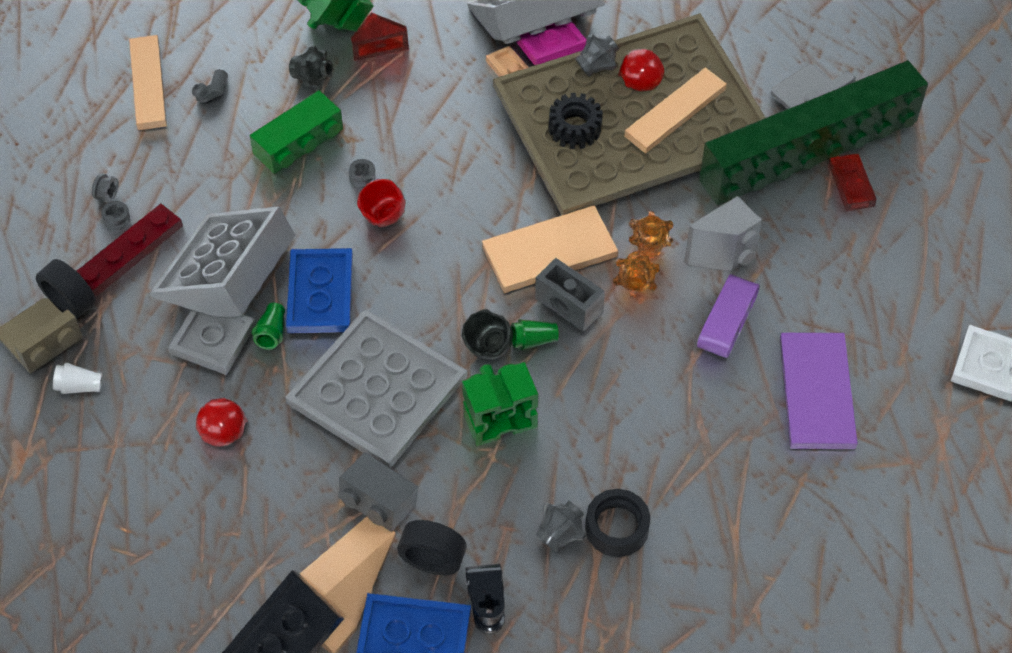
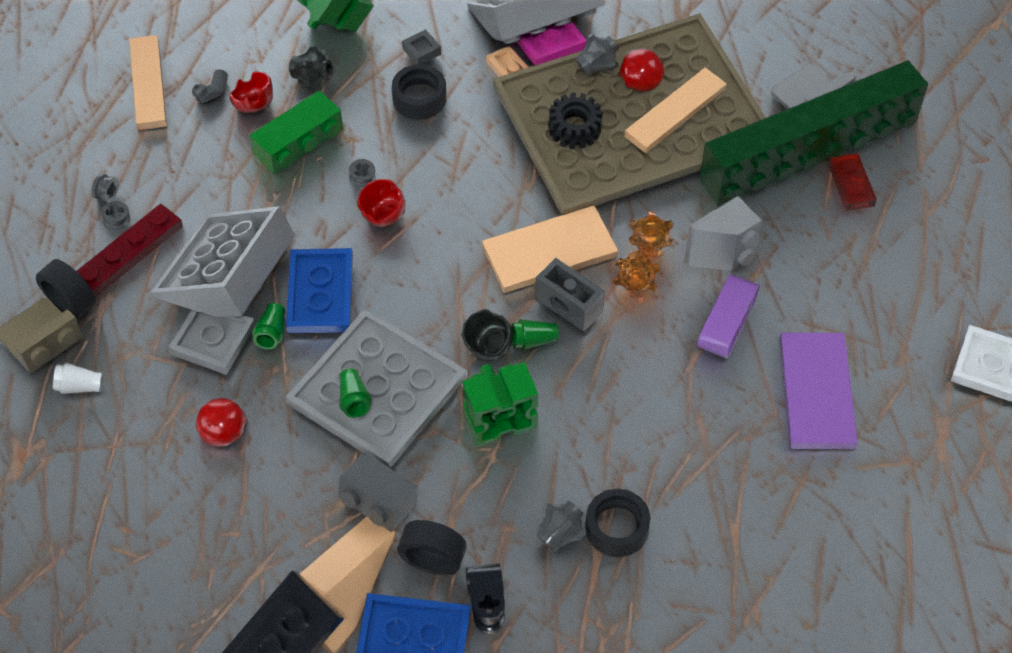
(254, 94): none -> red hair
(354, 397): none -> green cone
(378, 37): clear red slope -> none
(415, 75): none -> black tyre
(421, 47): none -> dark grey plate

